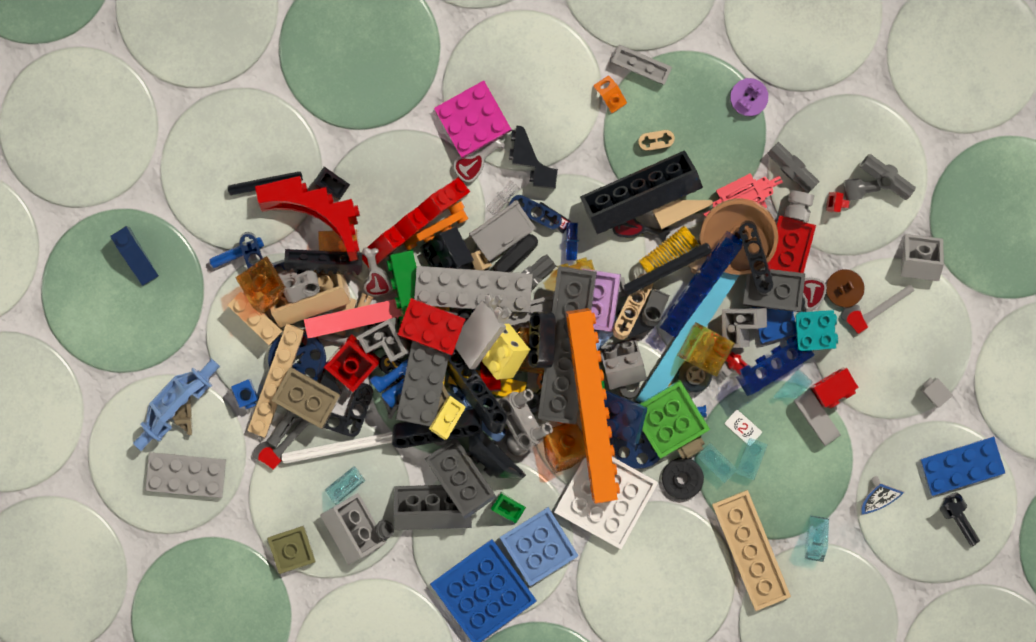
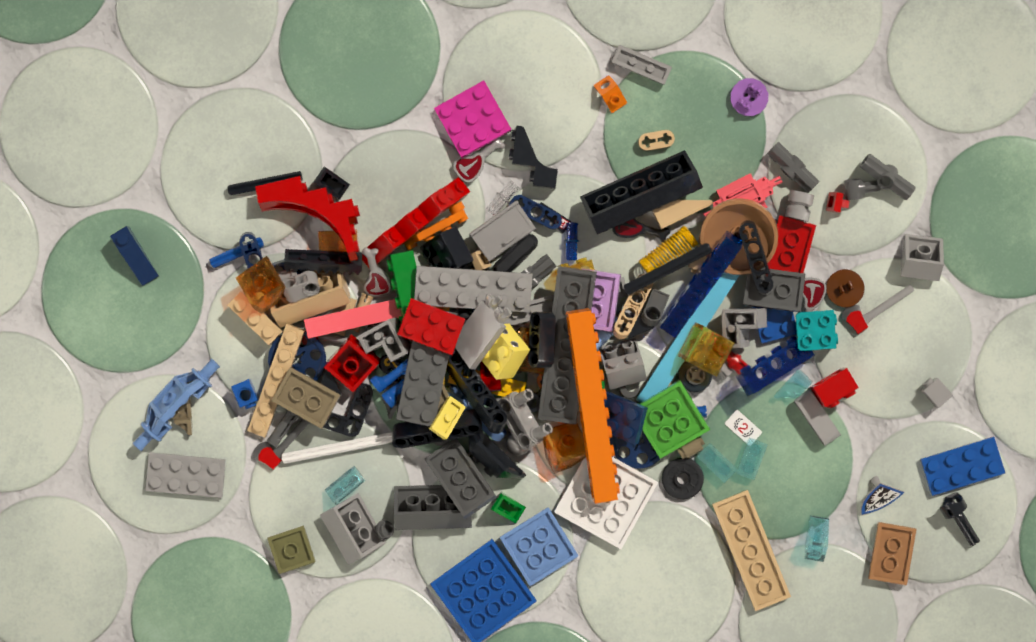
(892, 553): none -> medium nougat plate

